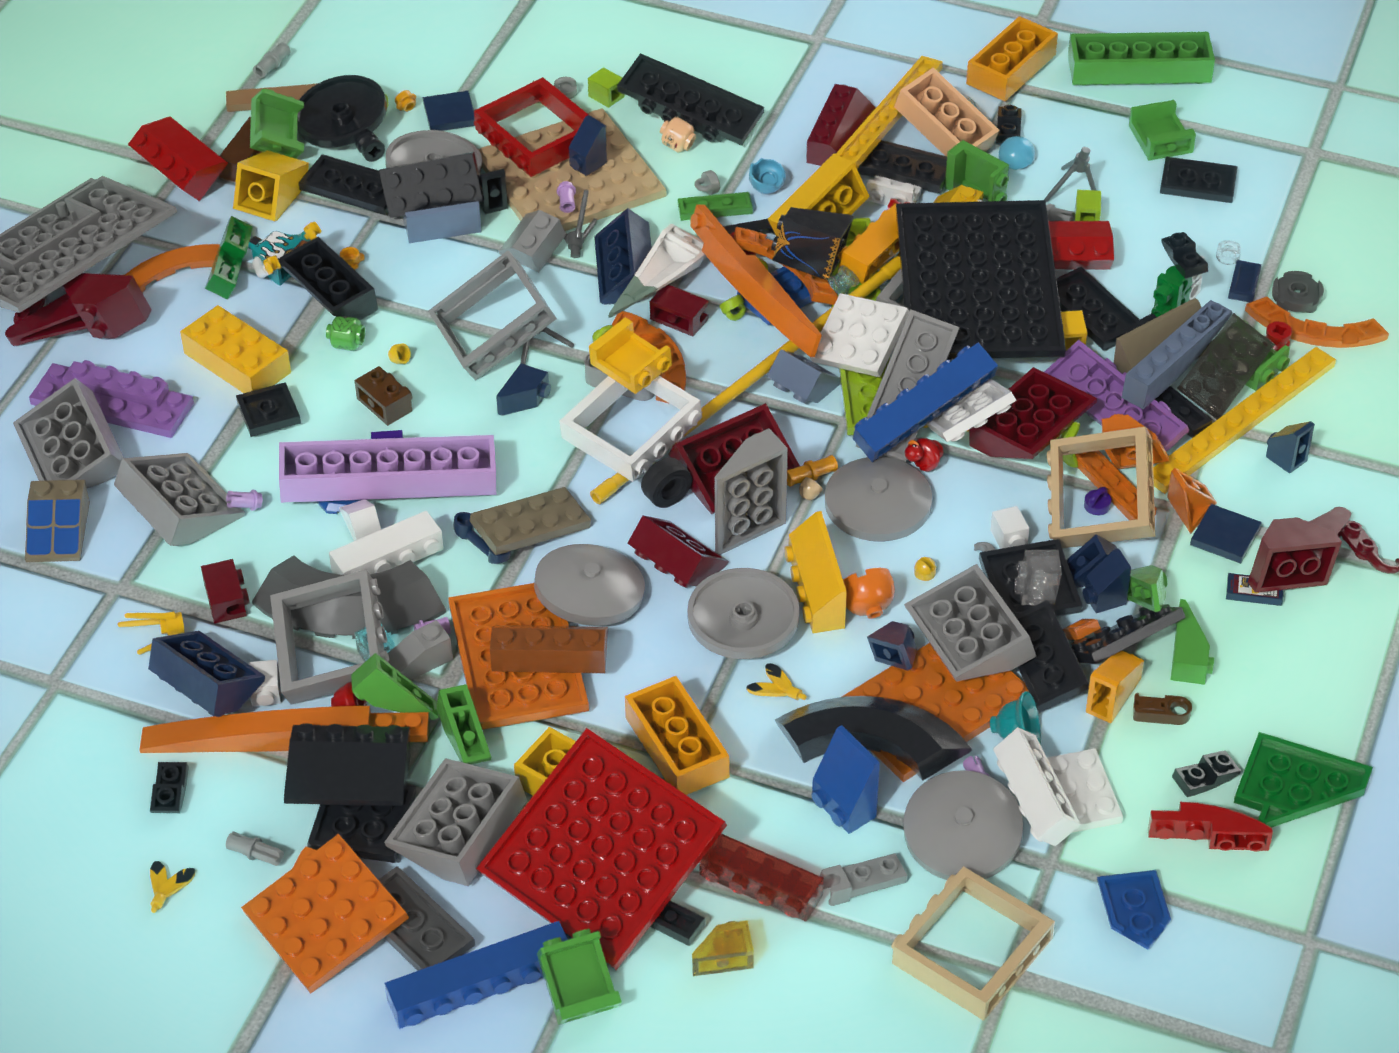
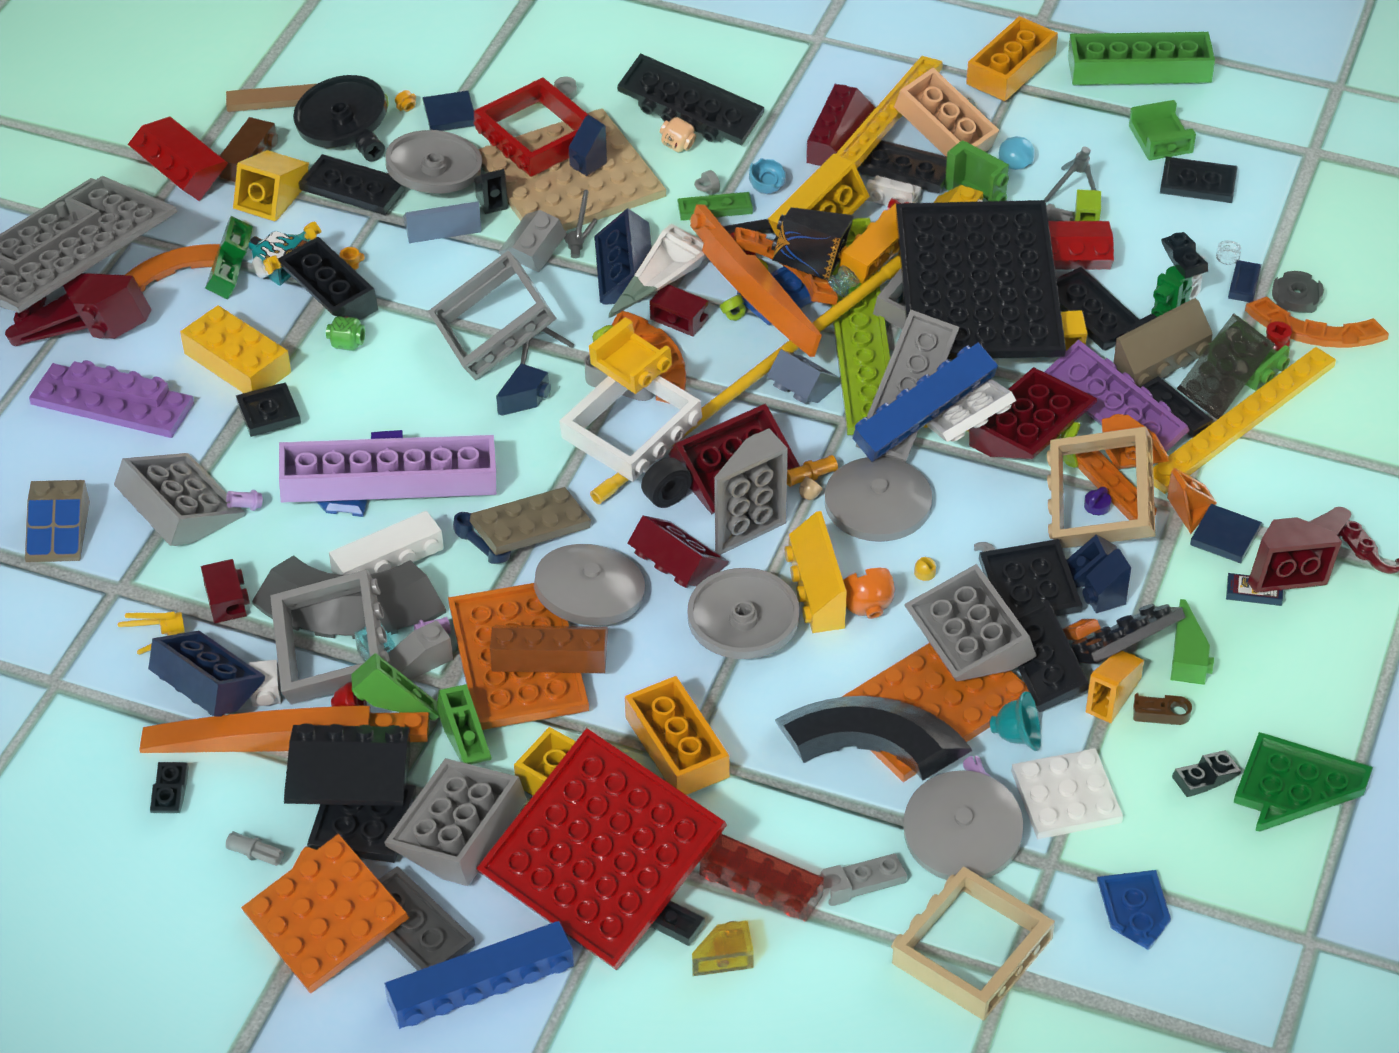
(70, 437): light grey slope -> none
(165, 888): yellow piece -> none
(271, 60): light grey pin -> none
(275, 123): bright green panel -> none
(360, 519): white slope -> none
(383, 395): reddish brown brick -> none
(399, 350): yellow hinge -> none
(431, 184): black plate -> none
(566, 192): lavender pin -> none
(577, 976): bright green panel -> none
(603, 87): lime brick -> none
(780, 685): yellow piece -> none
(847, 782): blue slope -> none
(860, 334): white plate -> none
(894, 645): dark blue slope -> none
(924, 453): red animal -> none
(1008, 122): black slope -> none
(1009, 527): white brick -> none
(1036, 787): white brick -> none
(1038, 577): clear brick -> none
(1147, 587): bright green slope -> none
(1174, 355): sand blue slope -> none
(1218, 825): red slope -> none
(1290, 446): dark blue slope -> none

